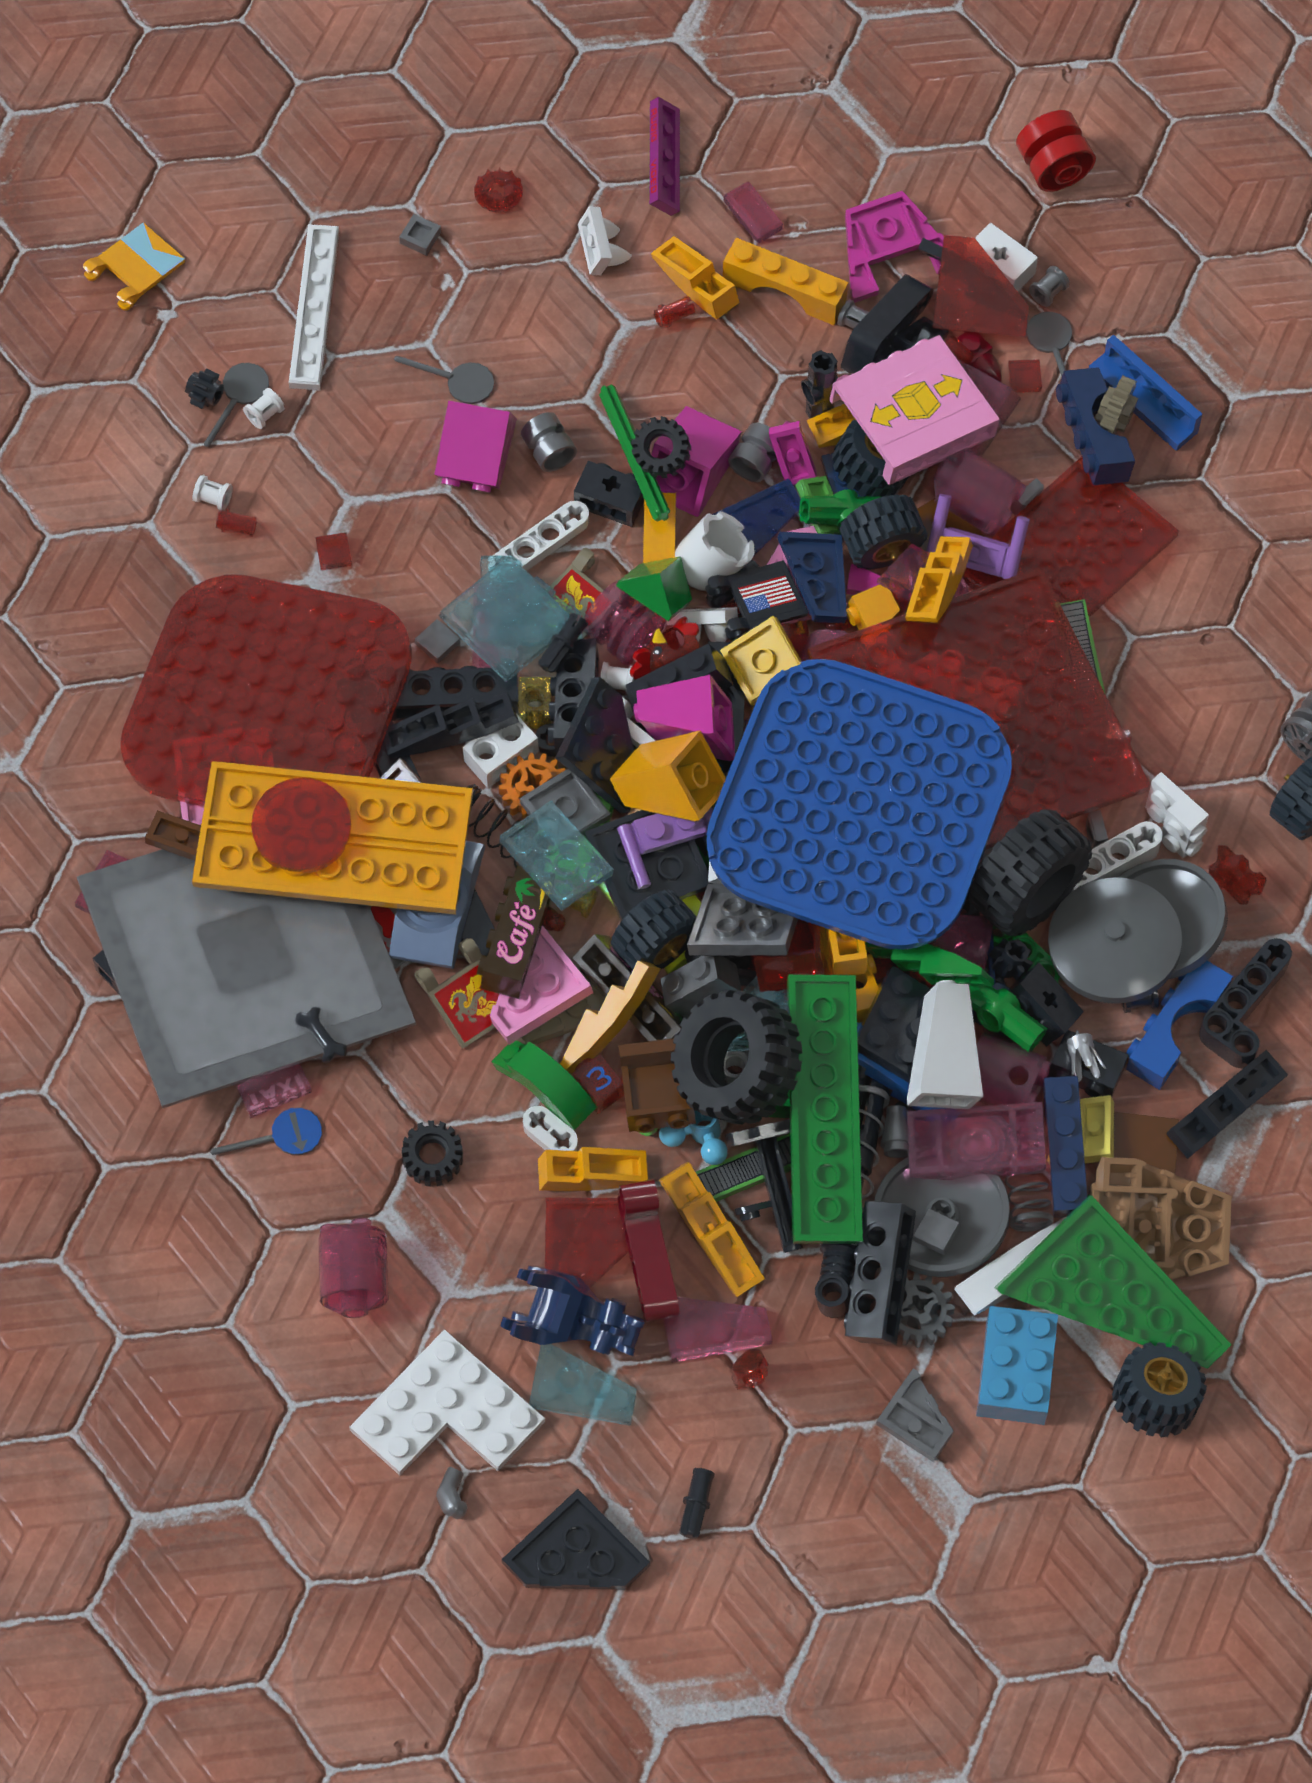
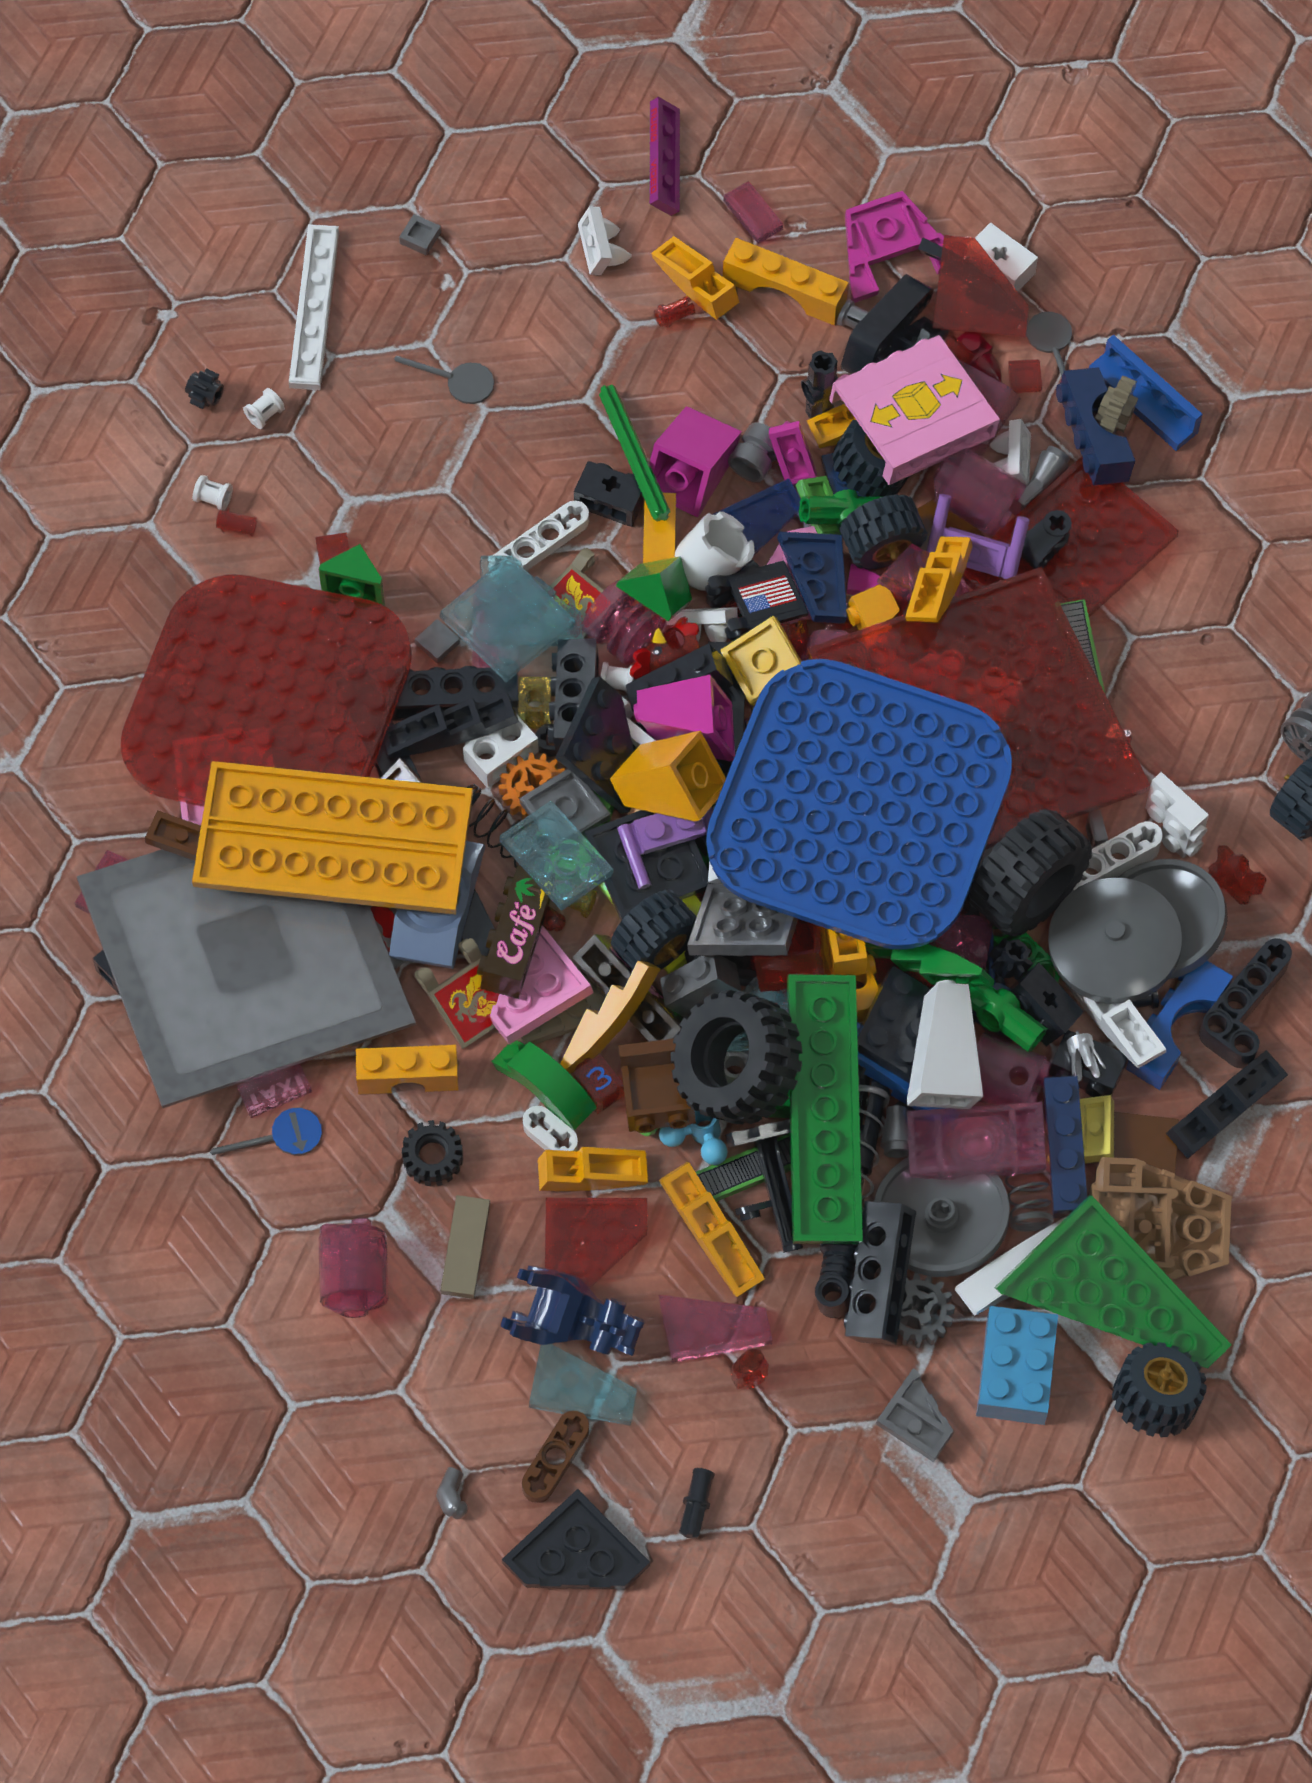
(138, 260): light orange flag -> none
(242, 385): dark grey piece -> none
(301, 825): clear red tile -> none
(330, 1047): black piece -> none
(352, 575): none -> green slope
(426, 1065): none -> light orange arch
(441, 1391): white plate -> none
(465, 1246): none -> dark tan tile
(474, 446): dark pink slope -> none
(494, 200): clear red gear -> none
(551, 444): flat silver wheel -> none
(562, 643): black axle -> none
(576, 1440): none -> reddish brown beam
(647, 1250): dark red beam -> none
(648, 433): black tyre -> none
(936, 1231): flat silver tile -> none
(1017, 445): none -> white tile
(1046, 539): none -> black piece
(1049, 286): flat silver bush -> none
(1050, 466): none -> flat silver cone
(1055, 150): red wheel -> none
(1124, 1028): none -> white slope

